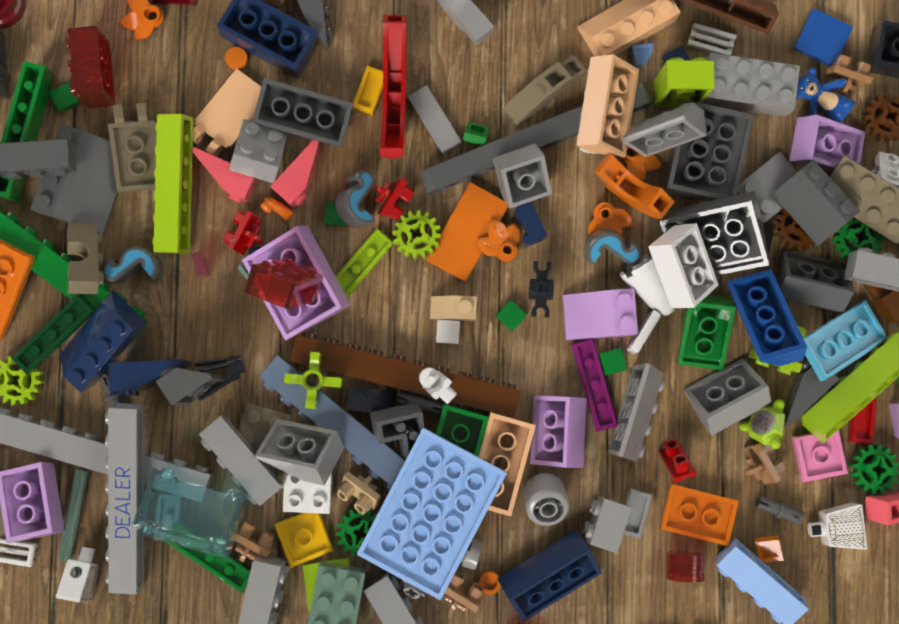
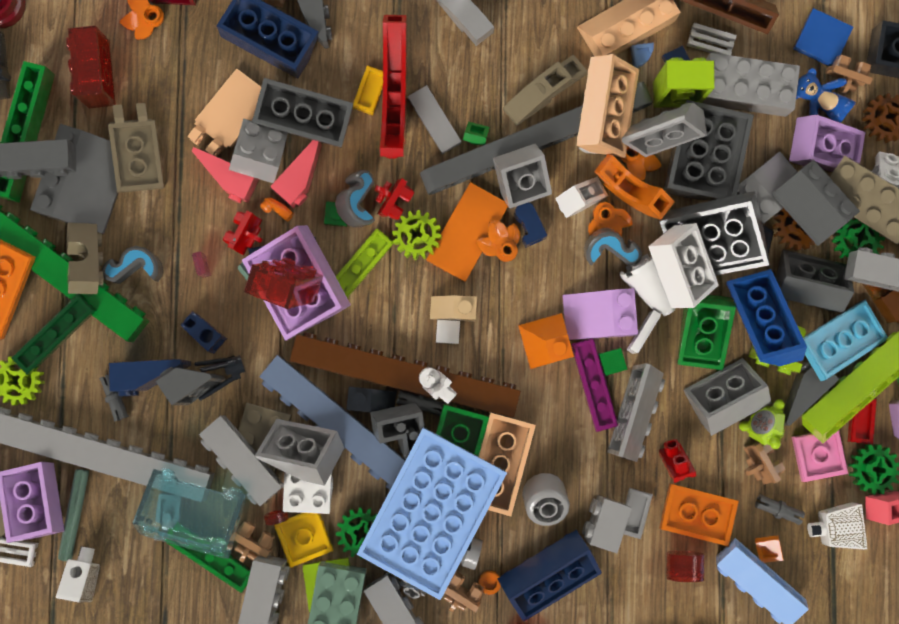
(63, 98): green tile -> none
(100, 342): dark blue slope -> none
(125, 491): light grey brick -> none
(173, 183): lime brick -> none
(203, 332): none -> dark blue leg
(236, 58): orange tile -> none
(275, 517): none -> clear red tile
(314, 368): lime pin -> none
(362, 489): tan hips -> none
(511, 315): green tile -> none
(541, 289): black pin -> none
(546, 341): none -> orange slope
(558, 431): lavender slope -> none
(581, 197): none -> white slope

